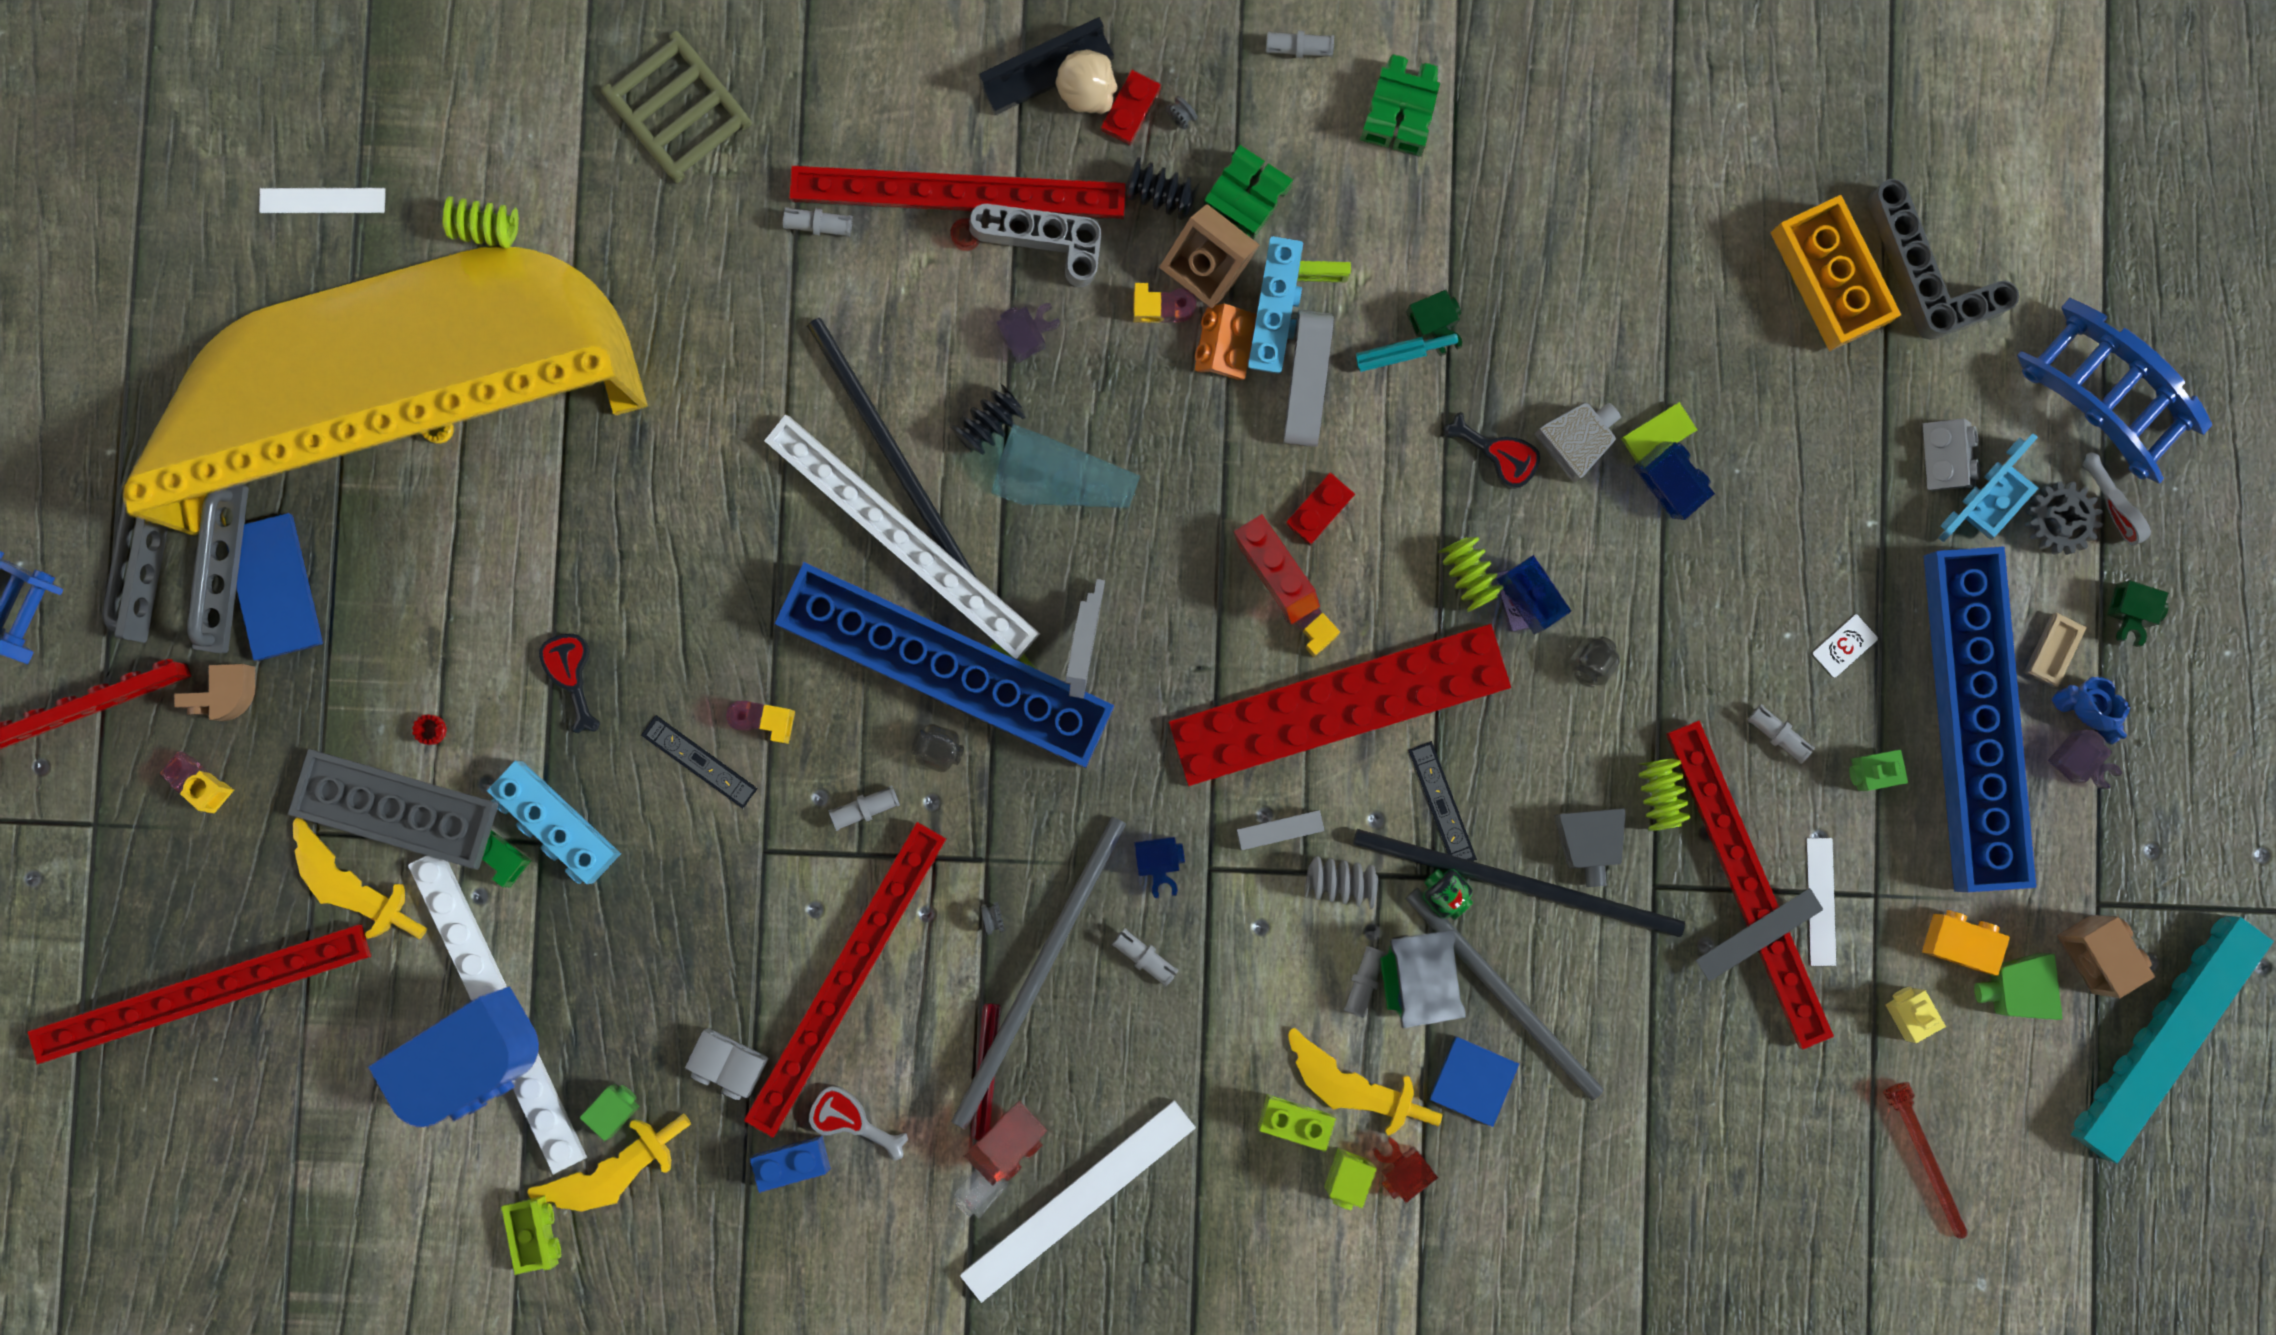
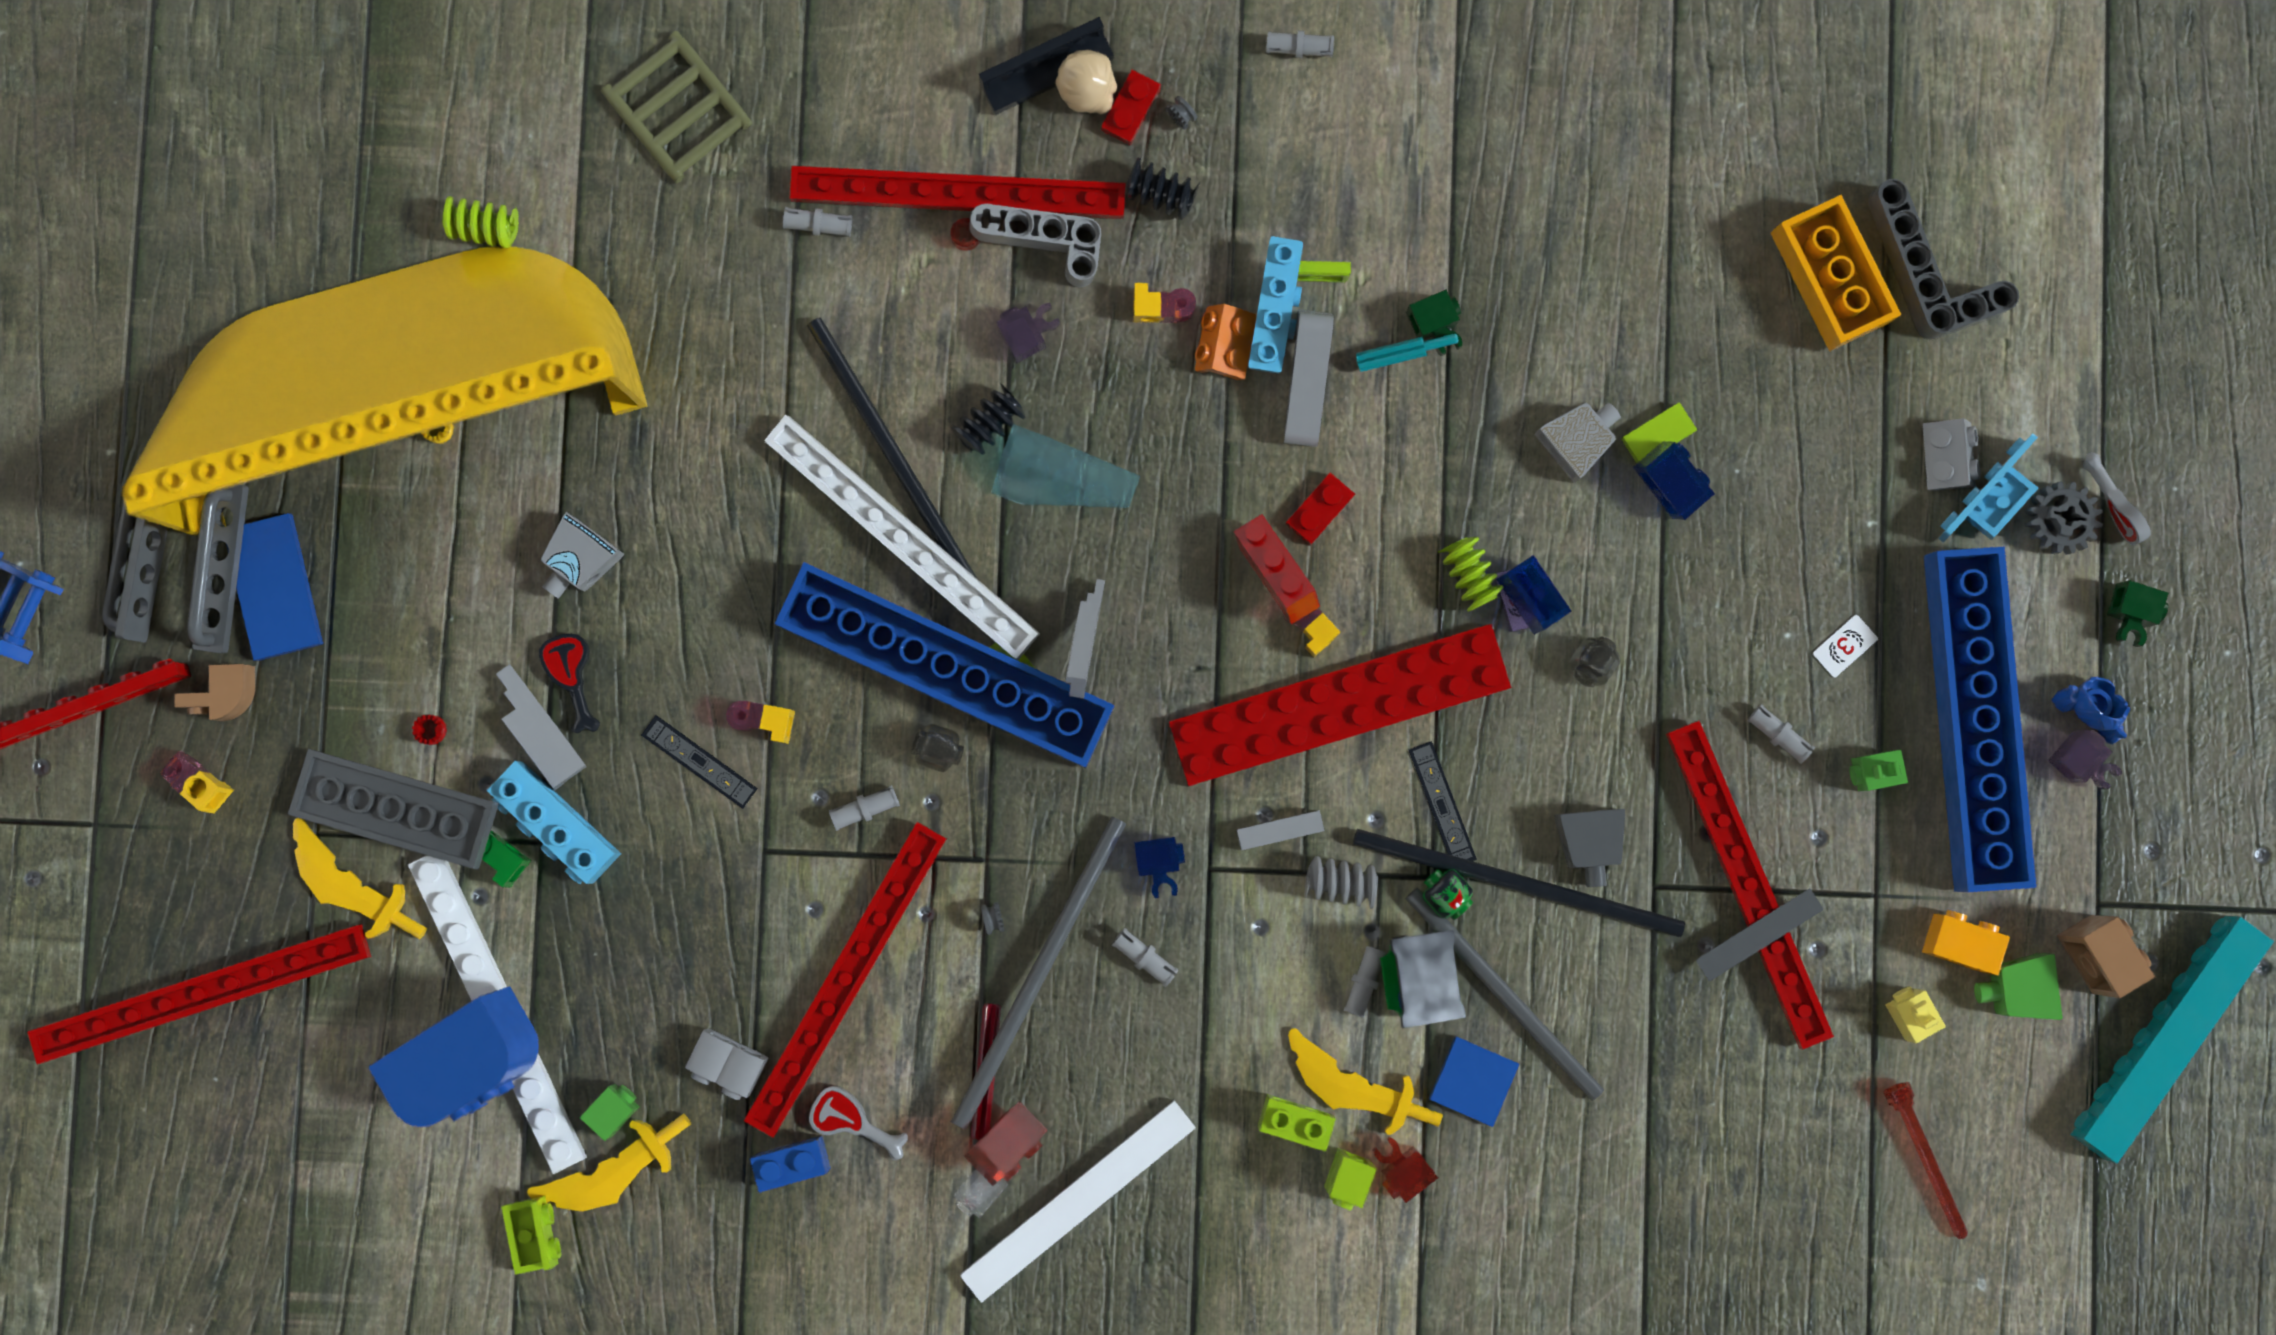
(322, 200): white sticker -> none
(538, 732): none -> light grey piece
(577, 556): none -> light grey torso
(1209, 255): medium nougat brick -> none
(1248, 209): green hips -> none
(1406, 95): green hips -> none
(1512, 457): black piece -> none
(1664, 794): lime piece -> none
(1822, 884): white sticker -> none
(2055, 650): tan tile -> none
(2143, 363): blue fence -> none

